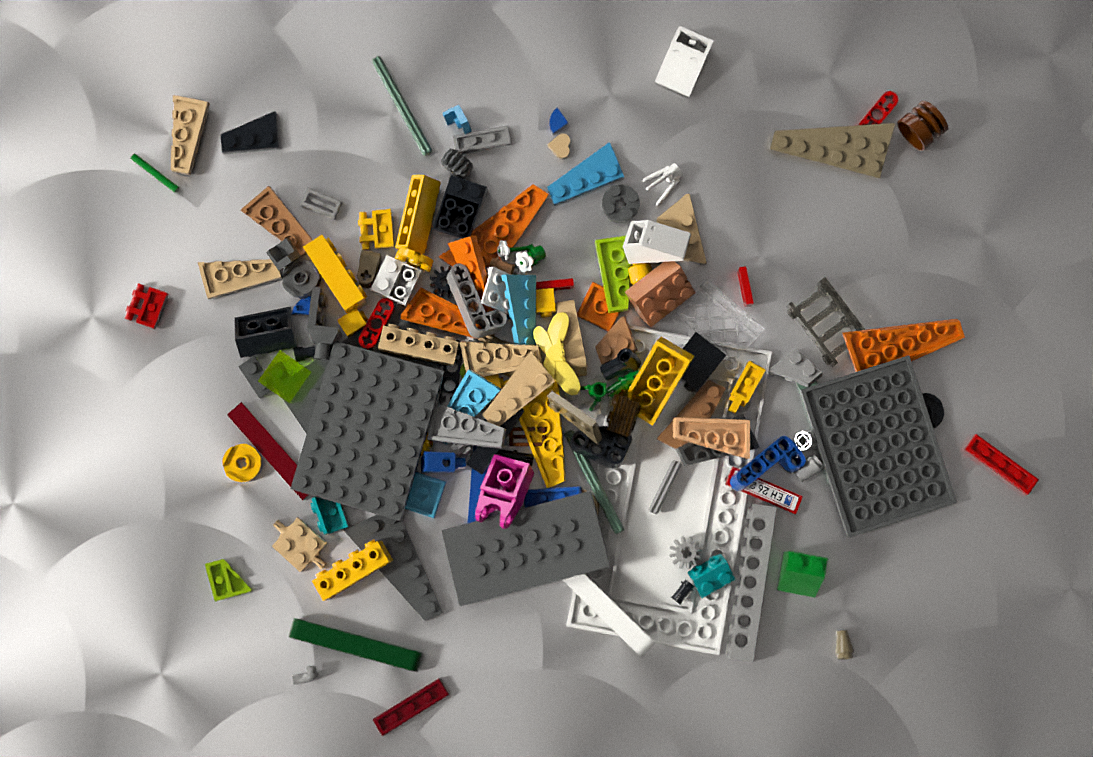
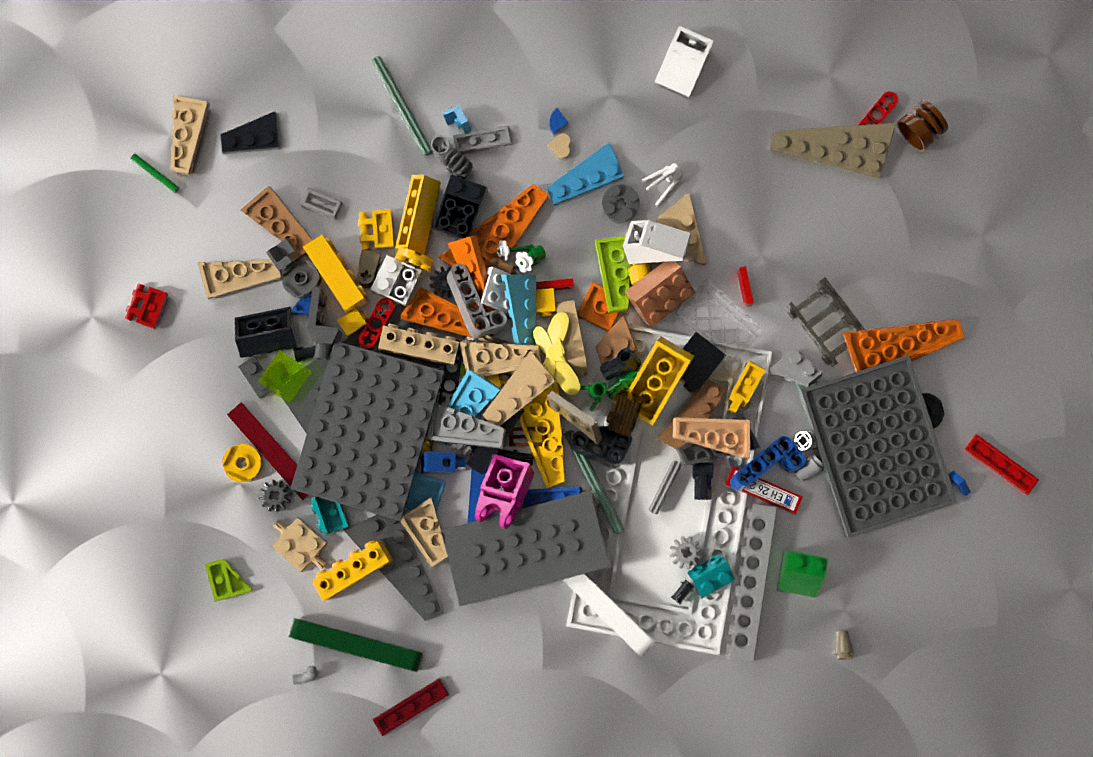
(278, 489): none -> dark grey gear
(426, 532): none -> tan wing
(438, 144): none -> light grey wheel
(702, 477): none -> black piece
(963, 487): none -> blue tile

